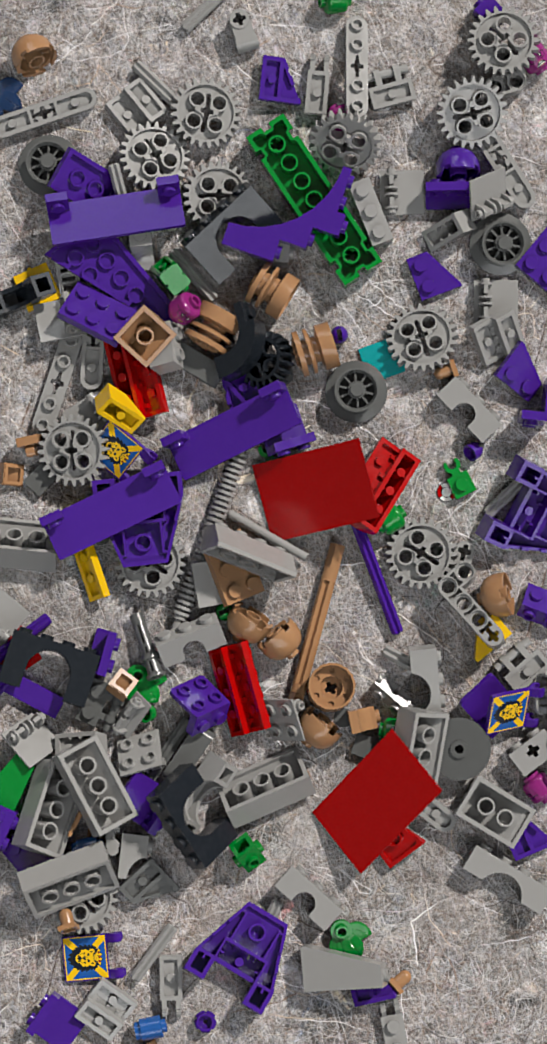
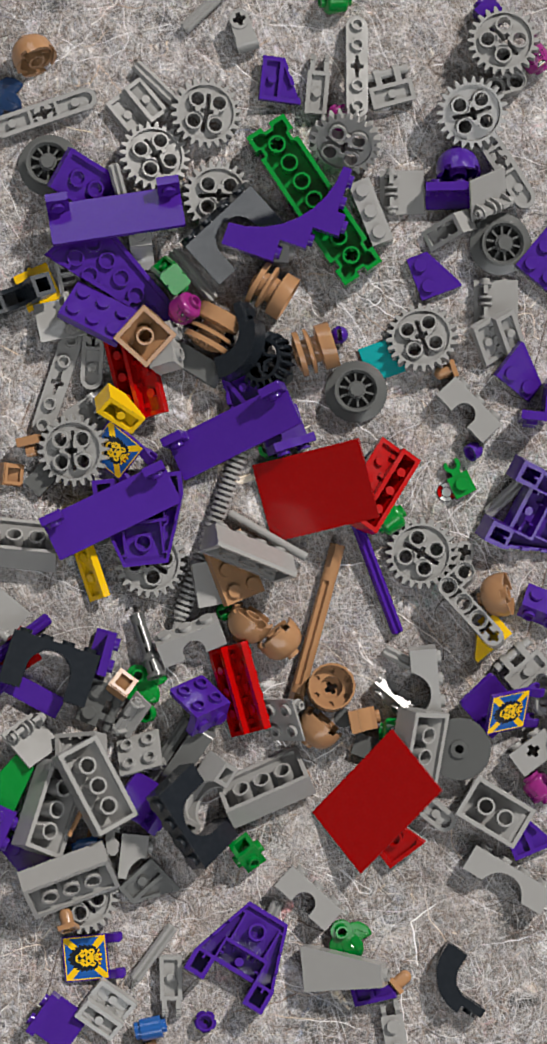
(446, 972): none -> black arch

